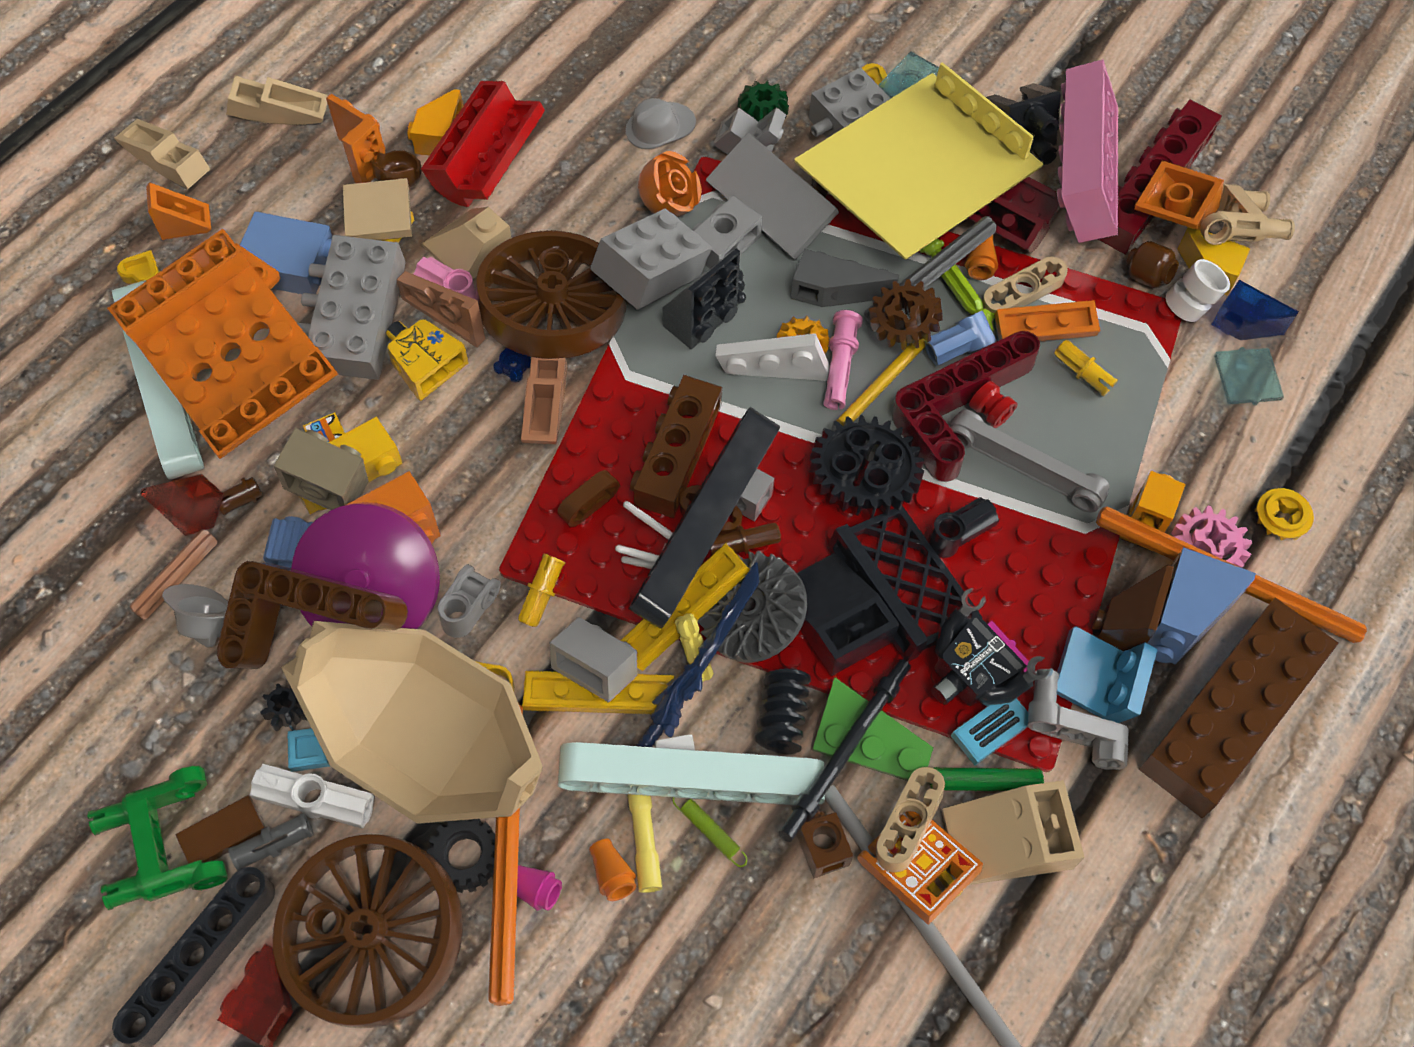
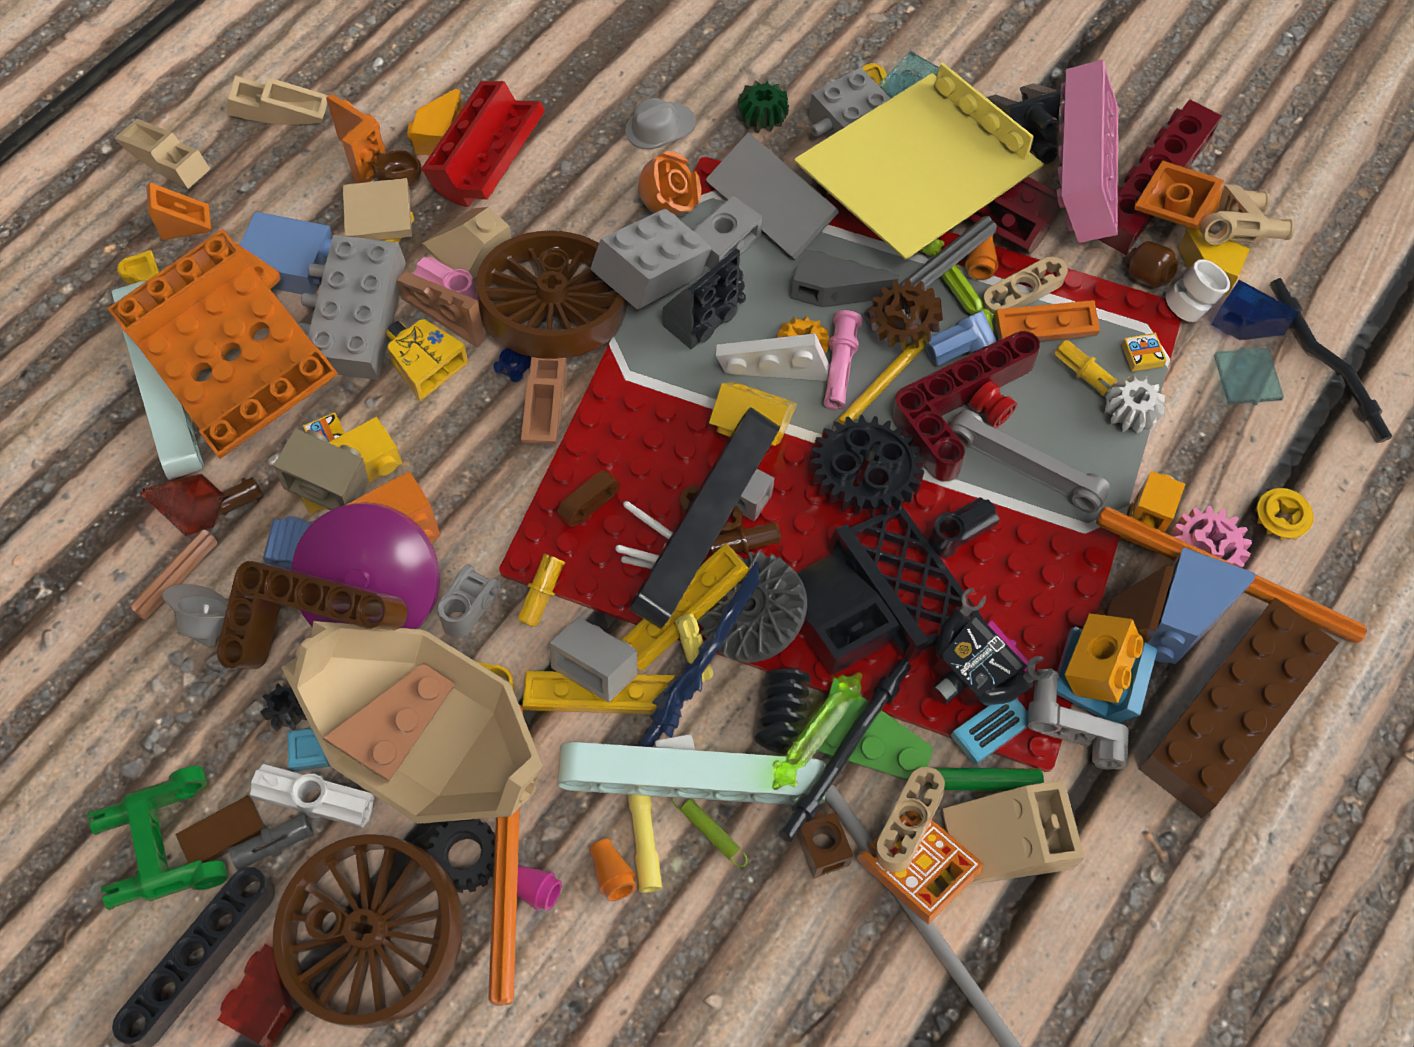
(393, 722): none -> nougat wing
(663, 493): reddish brown brick -> none
(735, 400): none -> yellow slope
(739, 123): light grey brick -> none
(816, 731): none -> clear neon green wheel
(1104, 658): none -> light orange brick
(1135, 404): none -> white gear
(1143, 352): none -> tile
(1368, 409): none -> black bar

